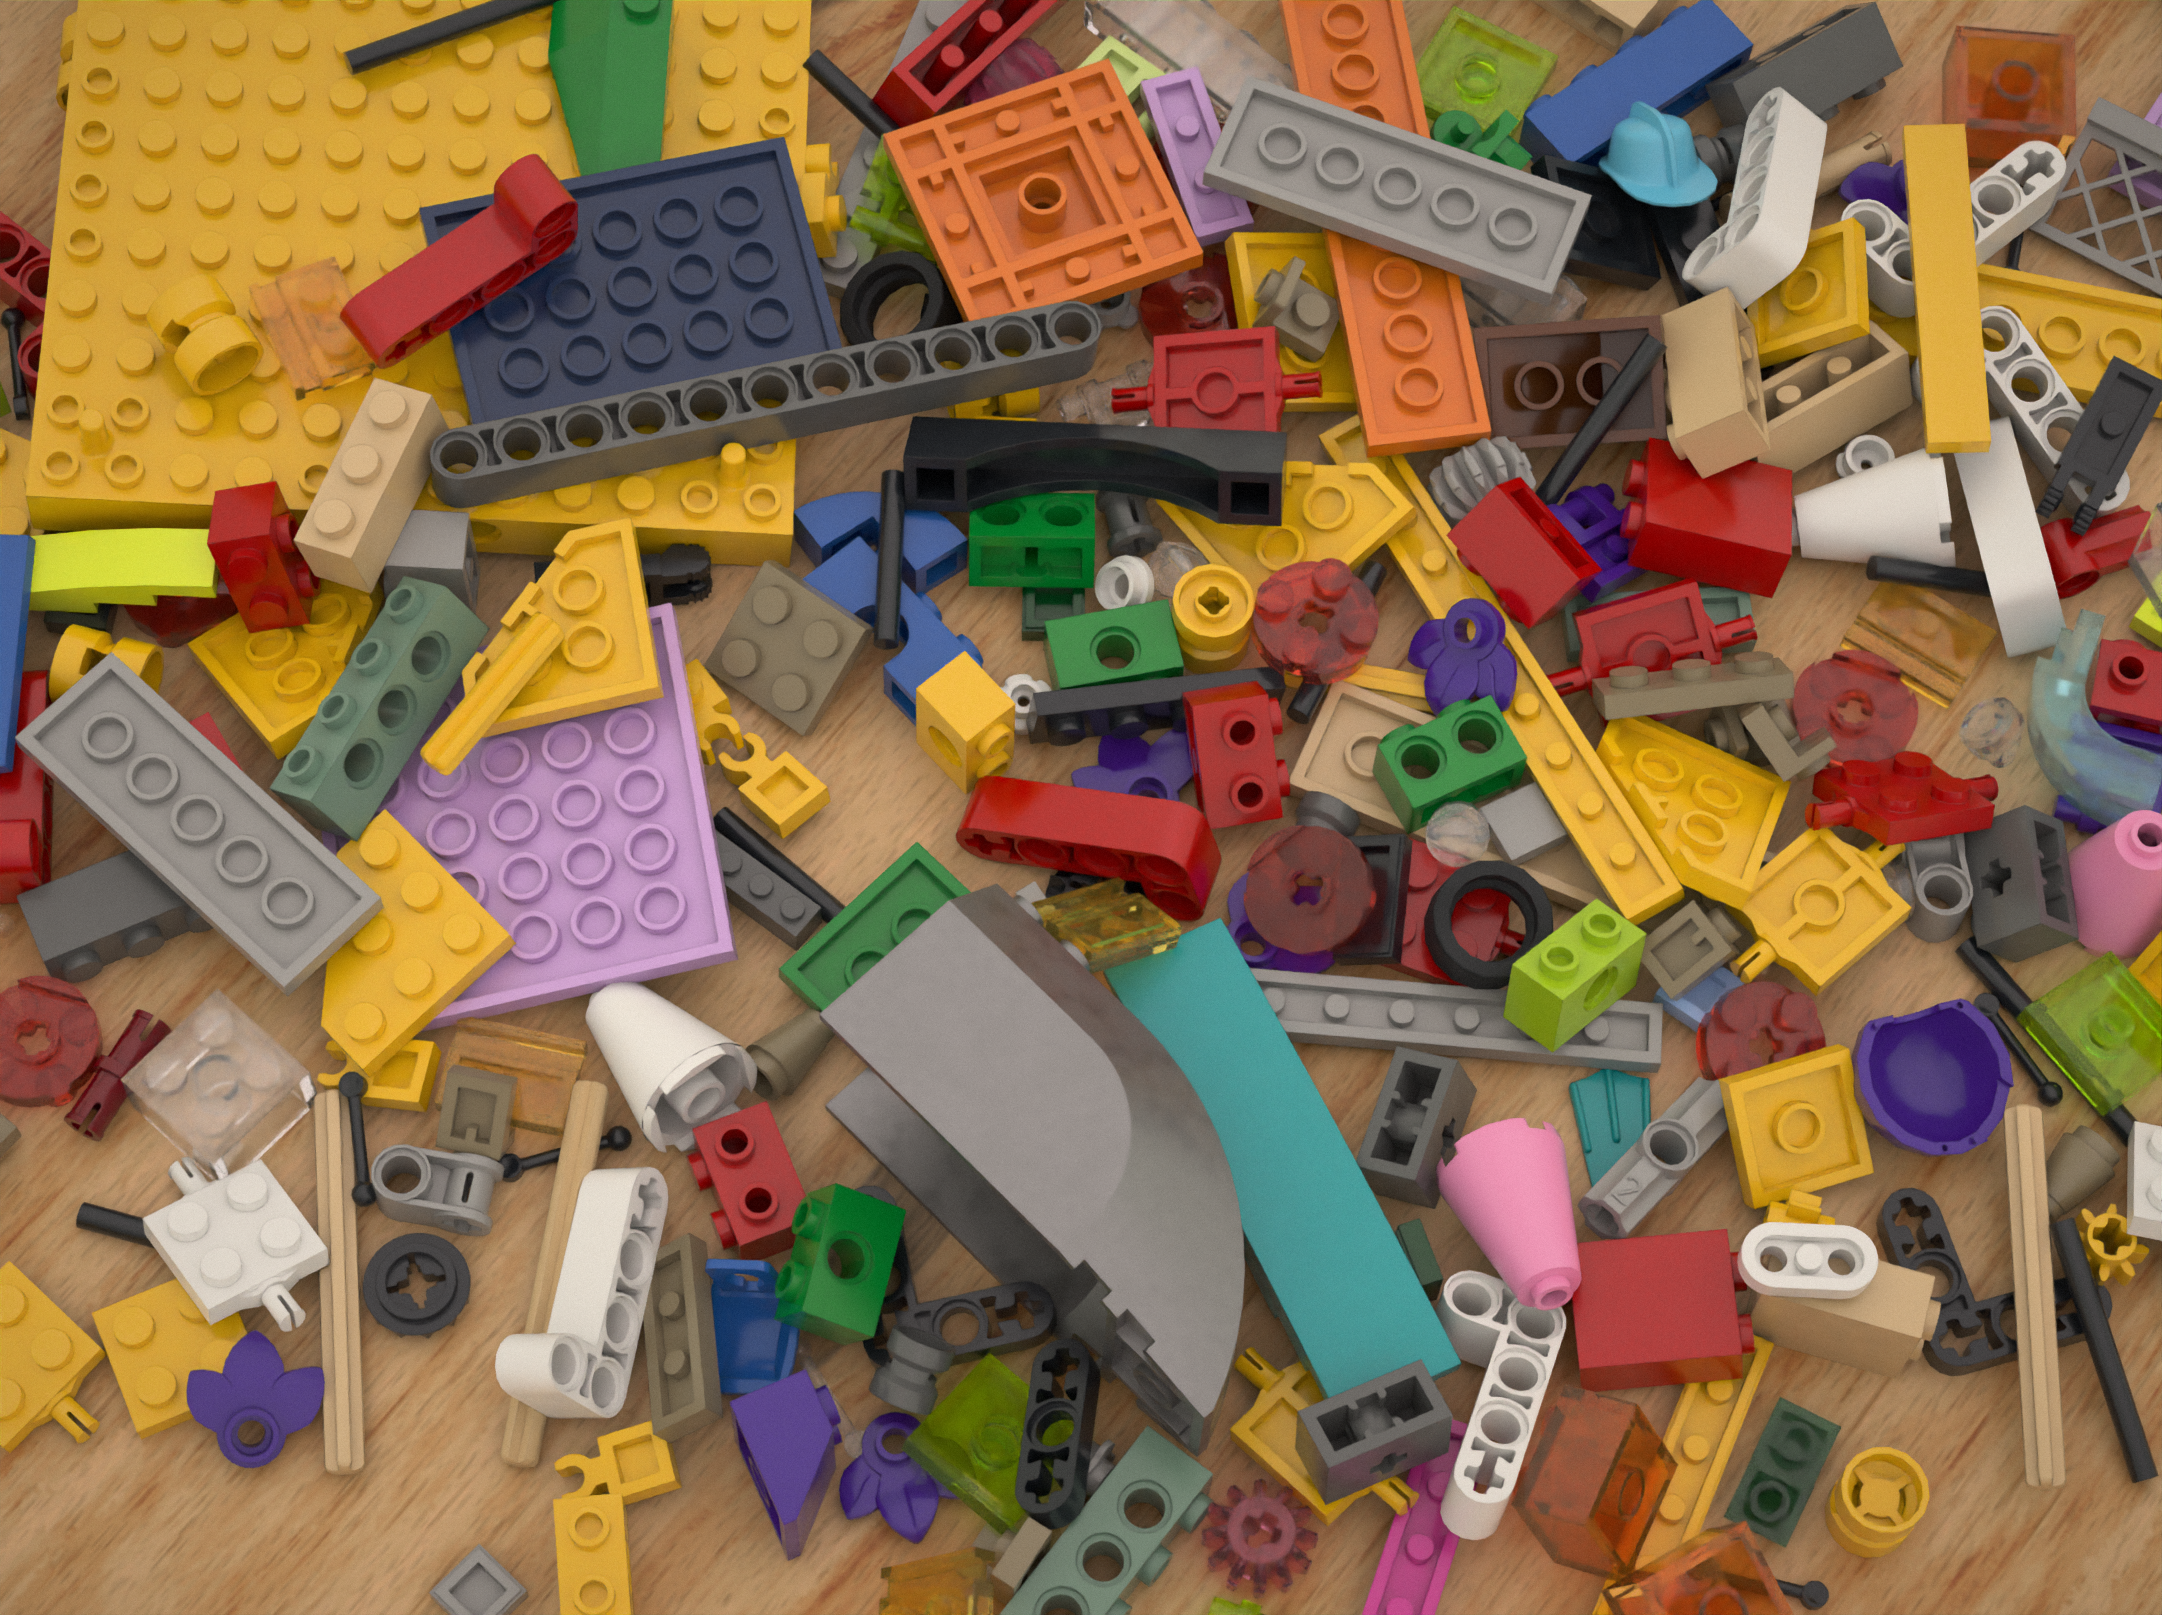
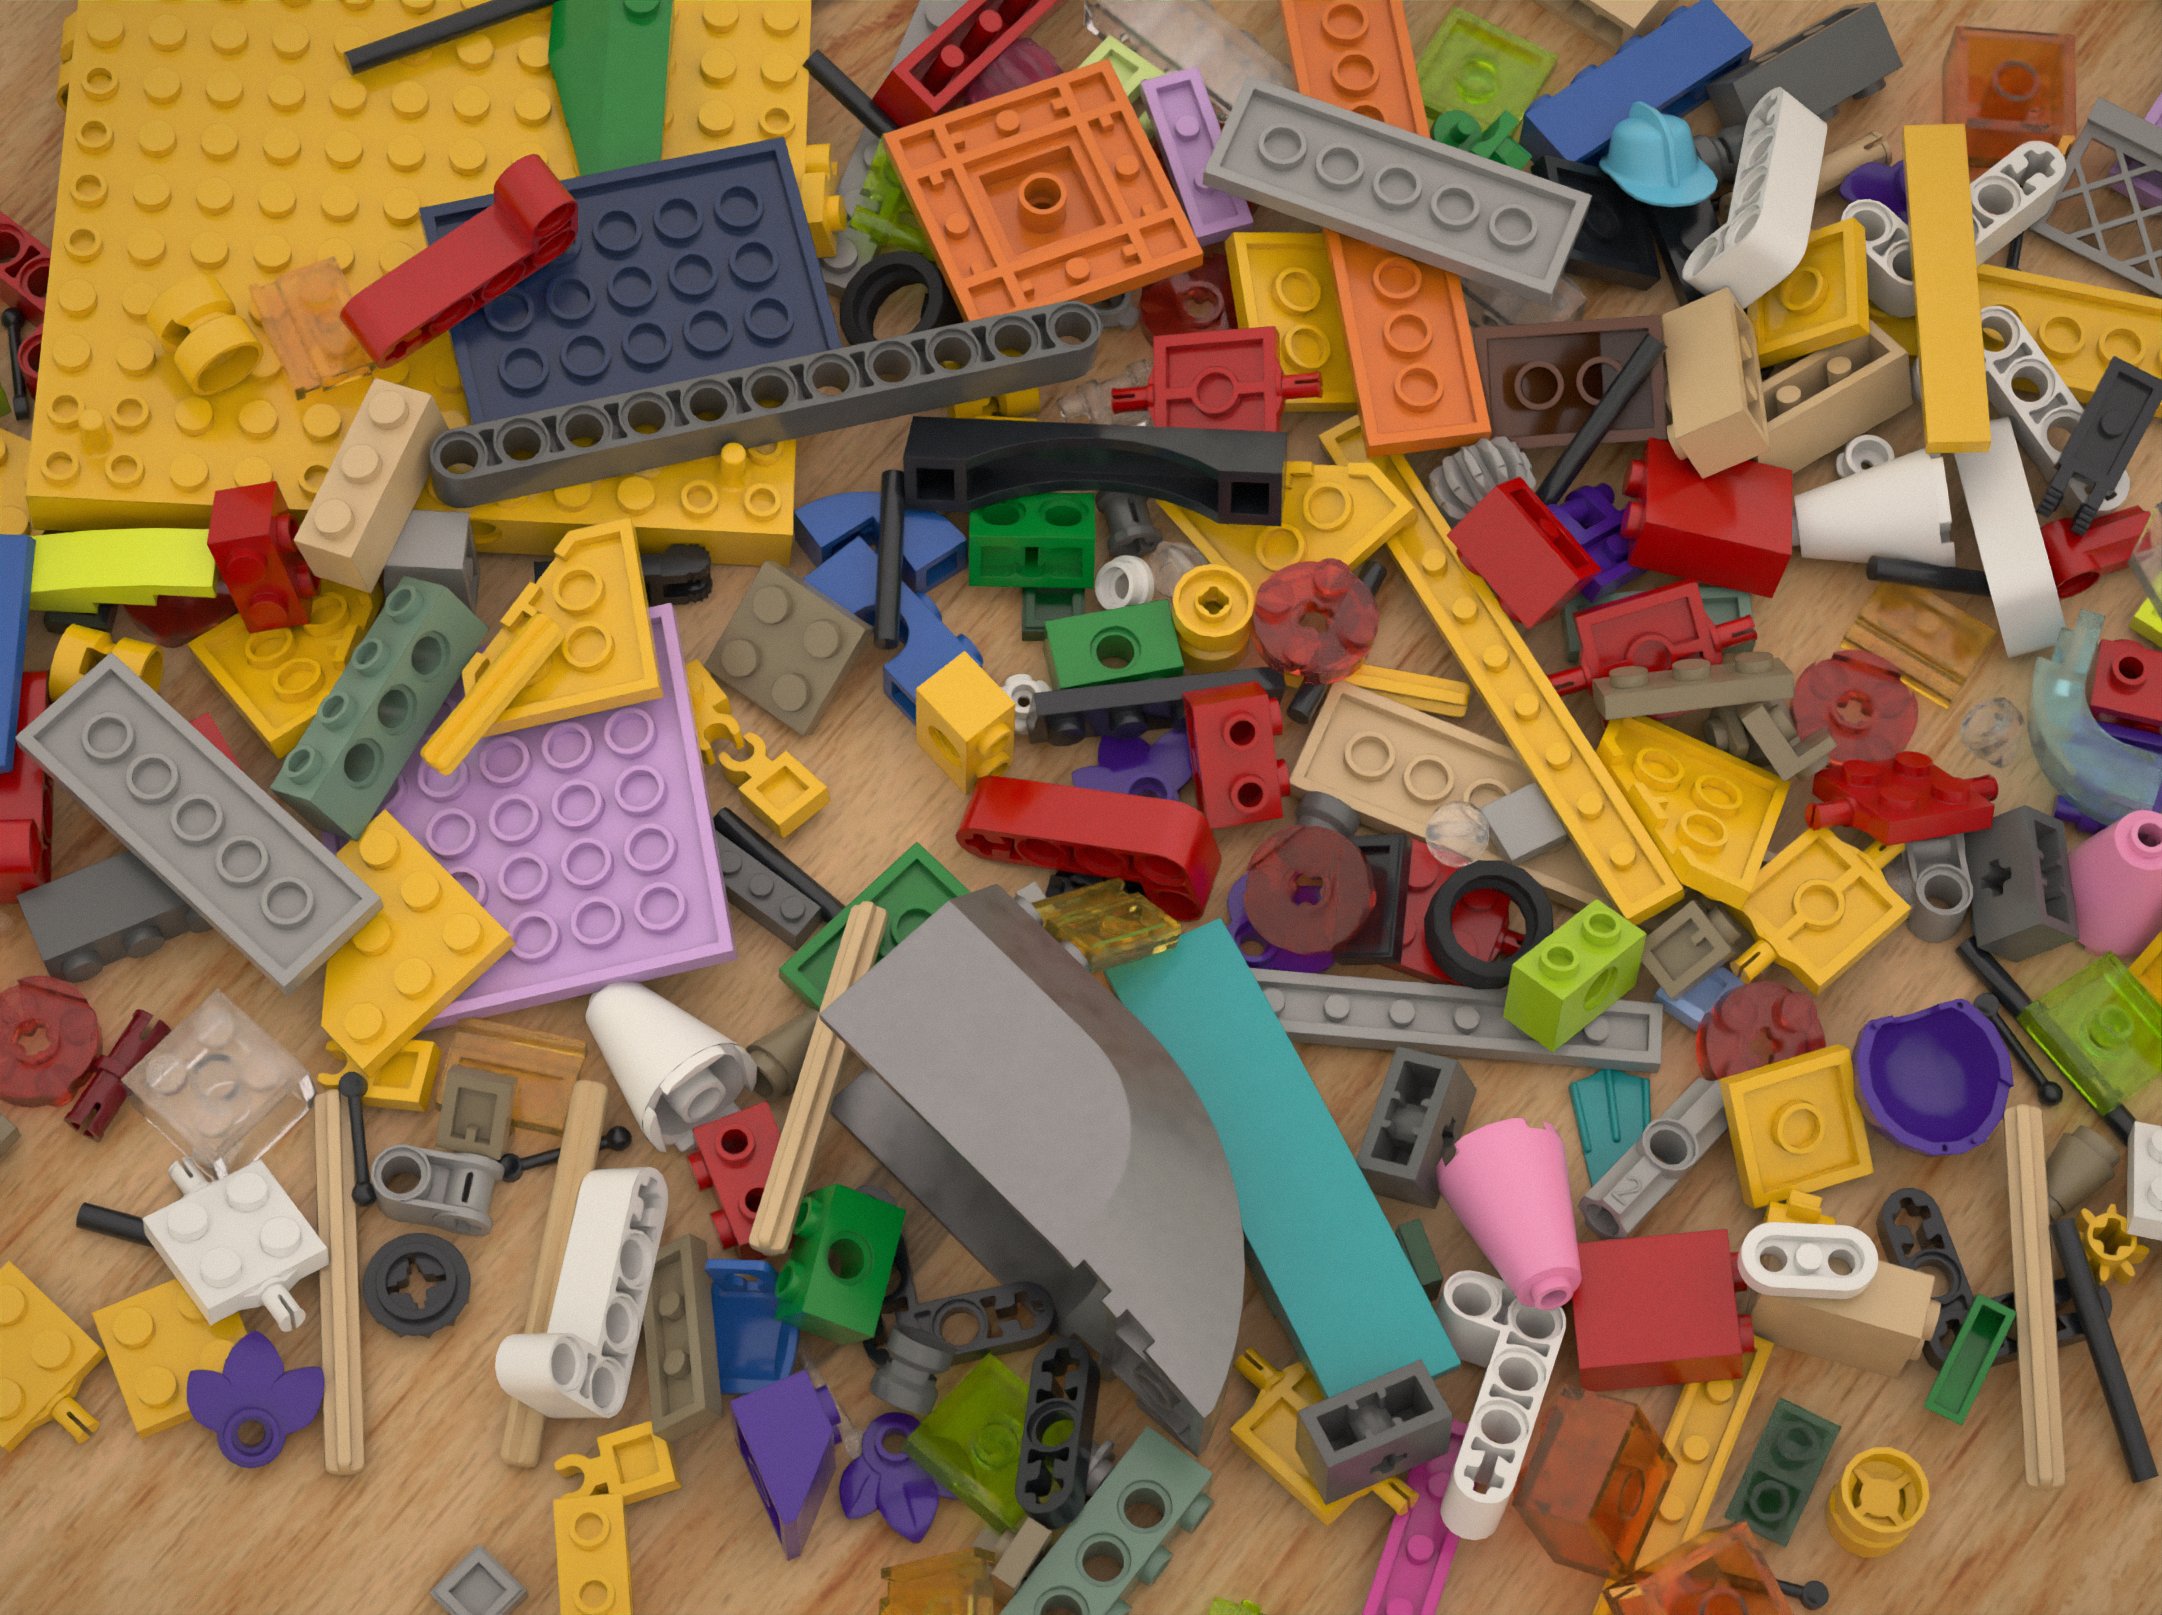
(814, 1090): none -> tan axle
(1273, 1558): clear pink gear -> none
(1297, 310): dark tan bracket -> none
(1454, 770): green brick -> none
(1463, 666): dark purple plate -> none
(1969, 1358): none -> green piece

